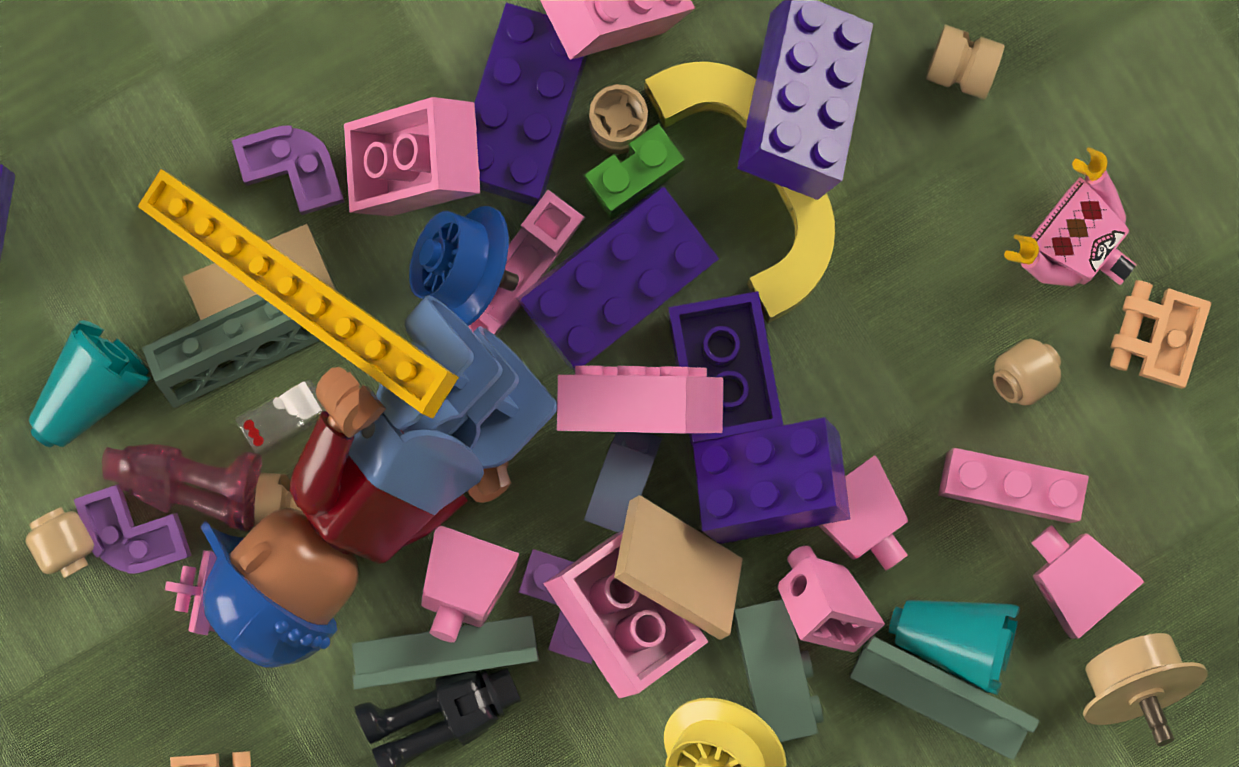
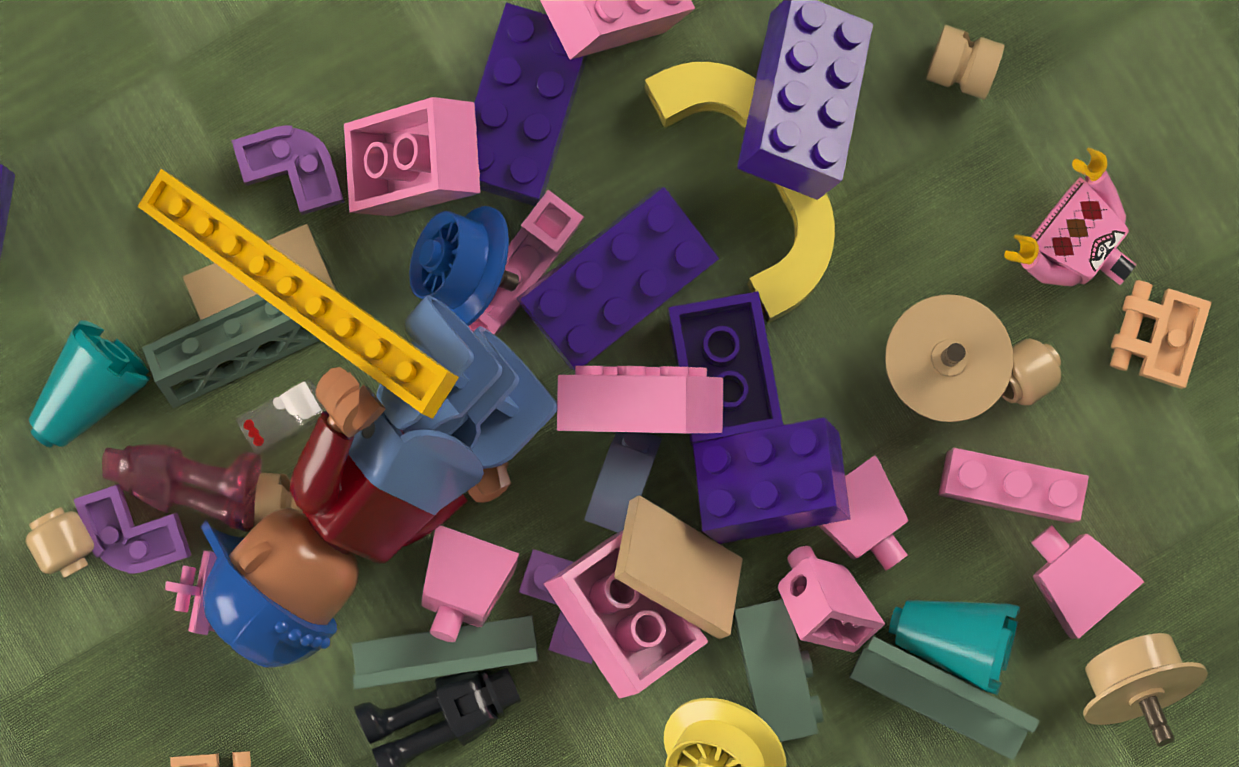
(617, 118): tan wheel -> none
(650, 164): bright green brick -> none
(949, 358): none -> tan piece

